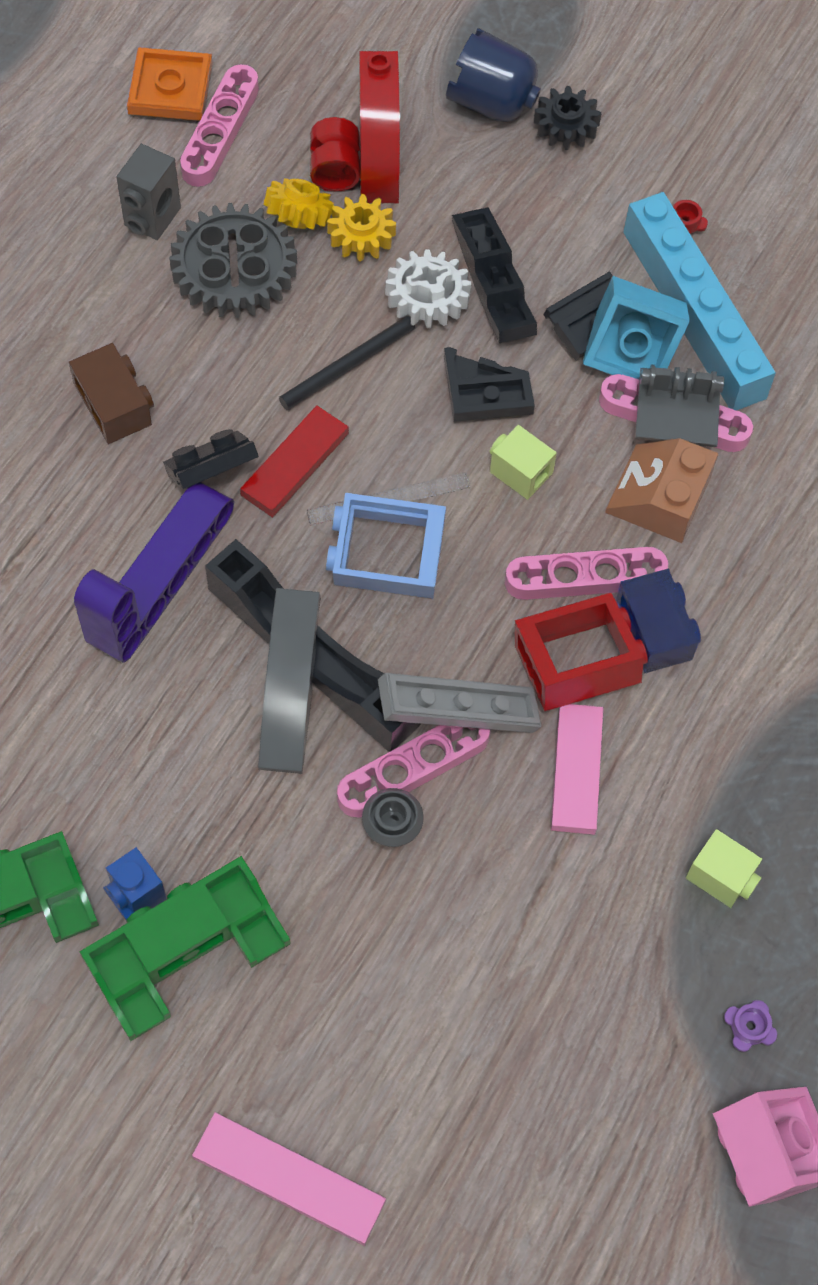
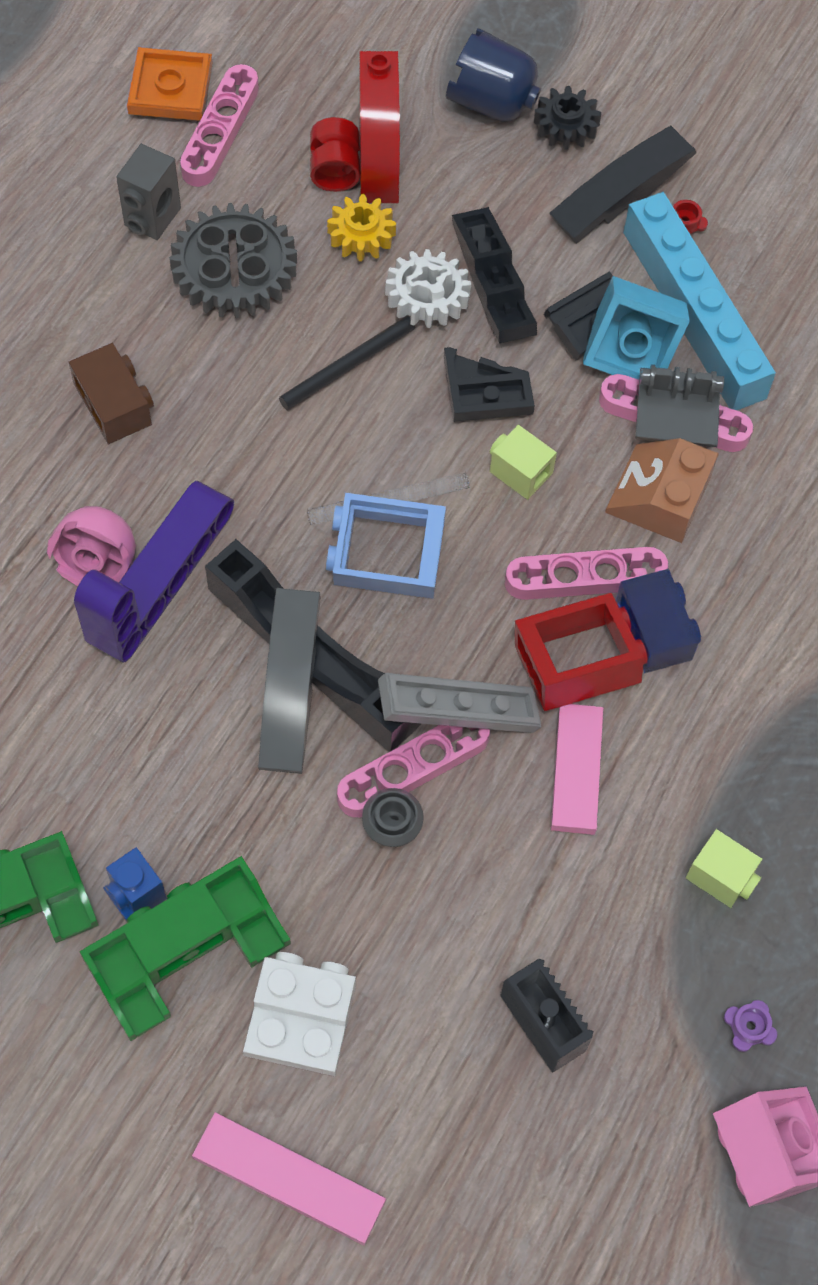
(90, 541): none -> bright pink cylinder
(200, 463): black plate -> none
(294, 461): red tile -> none
(298, 203): yellow gear -> none
(300, 1013): none -> white plate
(546, 1015): none -> black brick
(621, 182): none -> black slope

